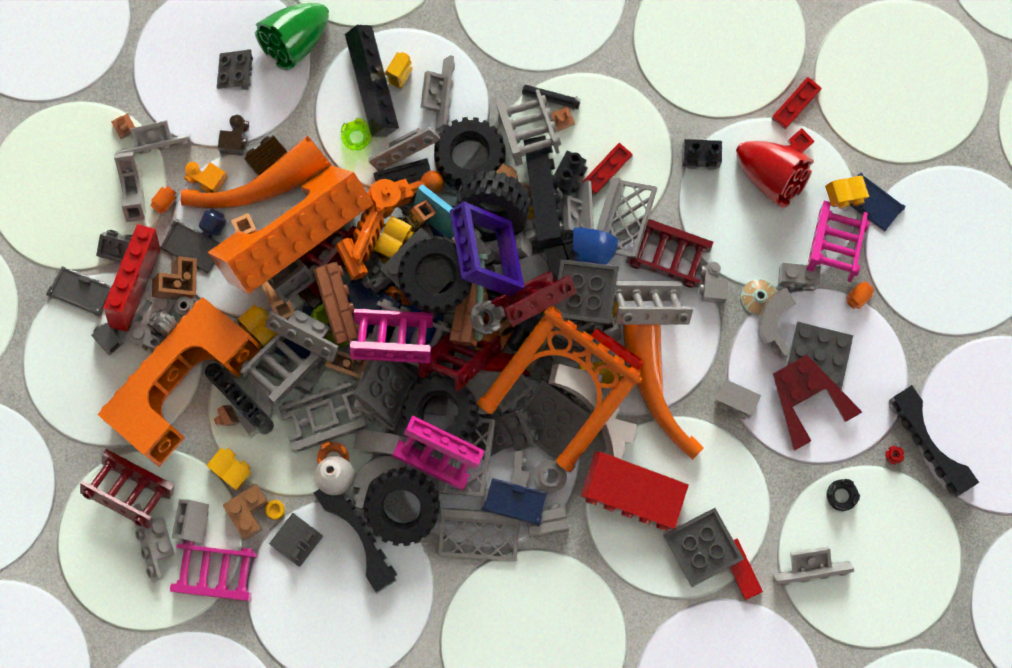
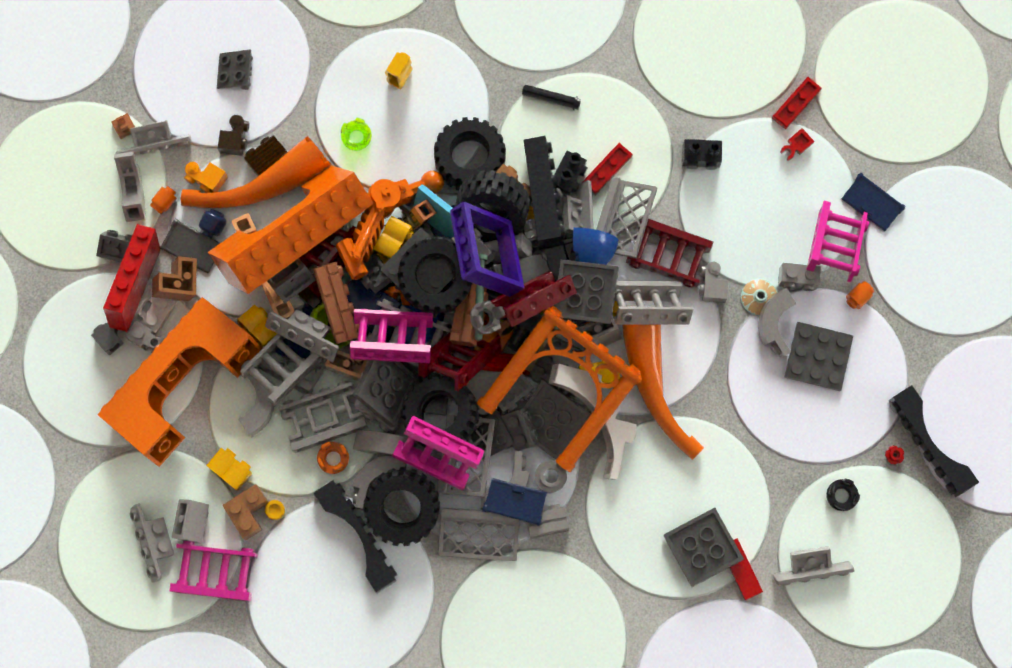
(73, 289): dark grey door -> none
(132, 471): dark red fence -> none
(162, 322): light grey brick -> none
(181, 303): light grey brick -> none
(226, 416): nougat tile -> none
(244, 404): black beam -> none
(292, 32): green cylinder -> none
(296, 539): dark grey hinge -> none
(339, 480): white cone -> none
(371, 81): black brick -> none
(404, 147): light grey bracket -> none
(411, 172): black tile -> none
(437, 91): light grey bracket -> none
(515, 137): light grey fence -> none
(562, 118): nougat tile -> none
(617, 348): red tile -> none
(634, 491): red brick -> none
(737, 399): light grey brick -> none
(775, 169): red cylinder -> none
(801, 381): dark red wing -> none
(847, 191): yellow brick -> none

